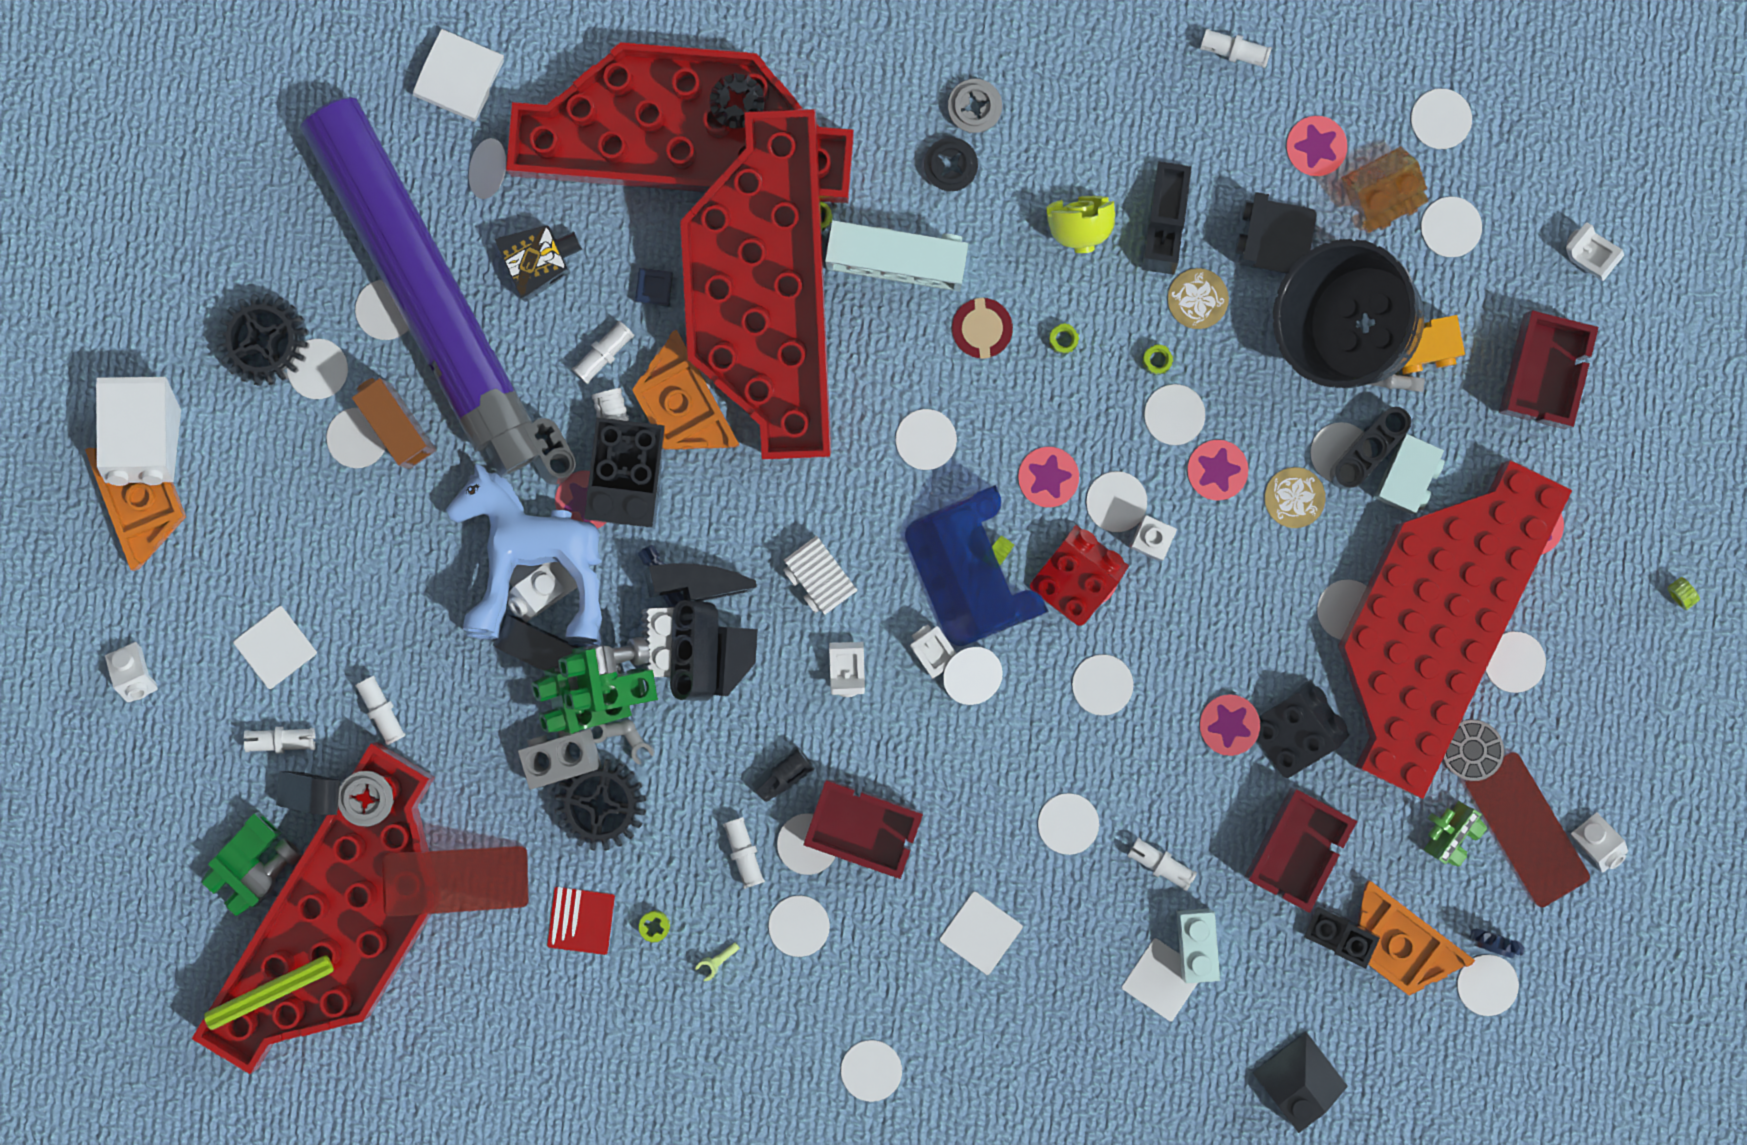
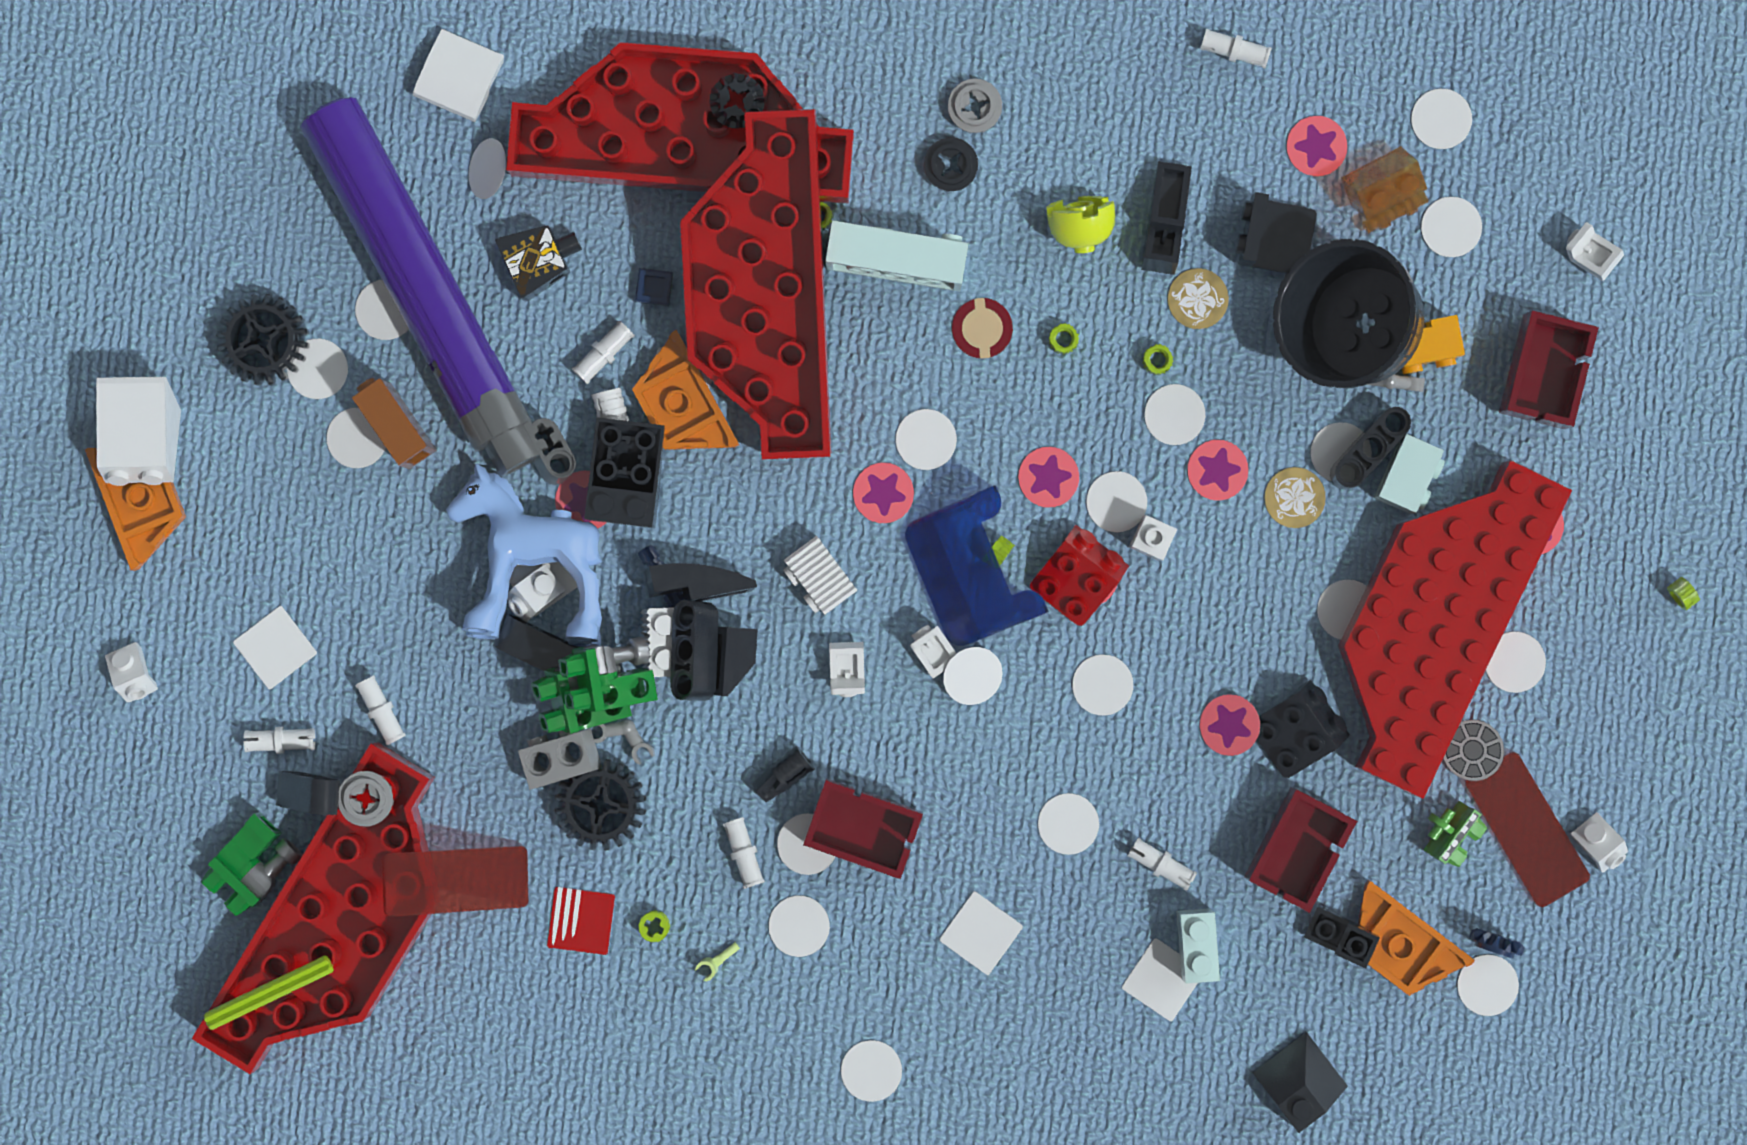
(883, 492): none -> coral sticker

